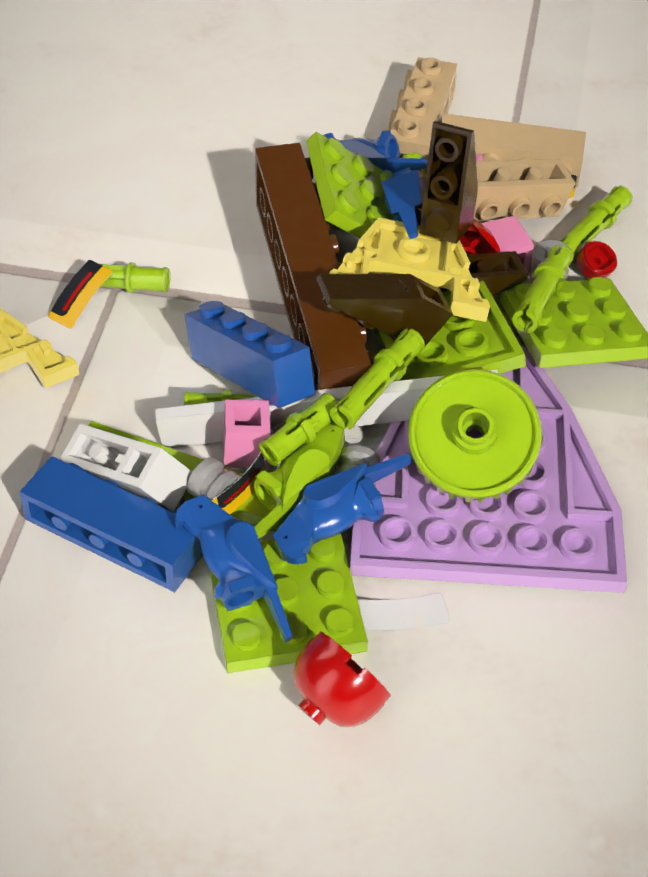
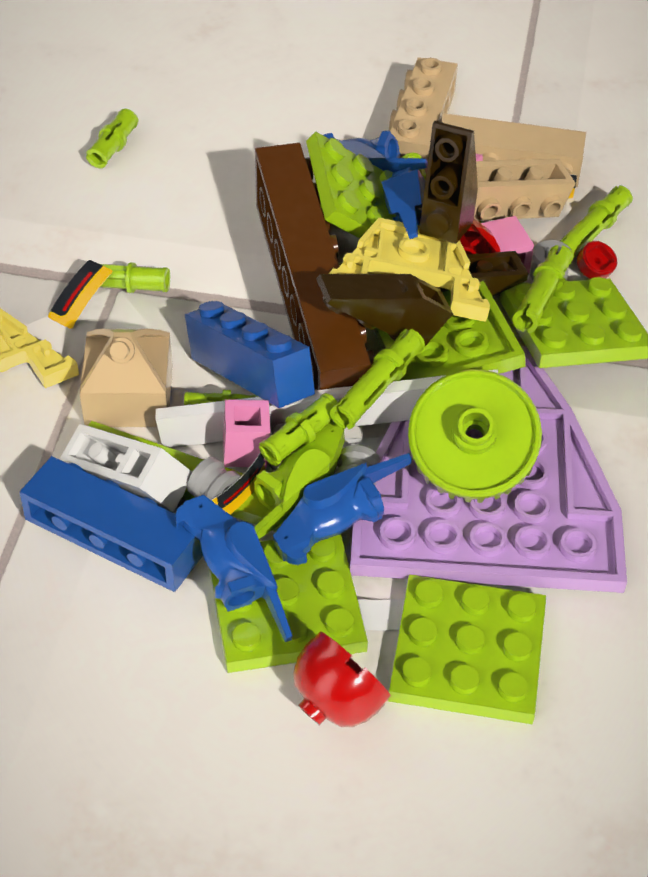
(112, 138): none -> lime pin
(126, 376): none -> tan piece
(469, 649): none -> lime plate

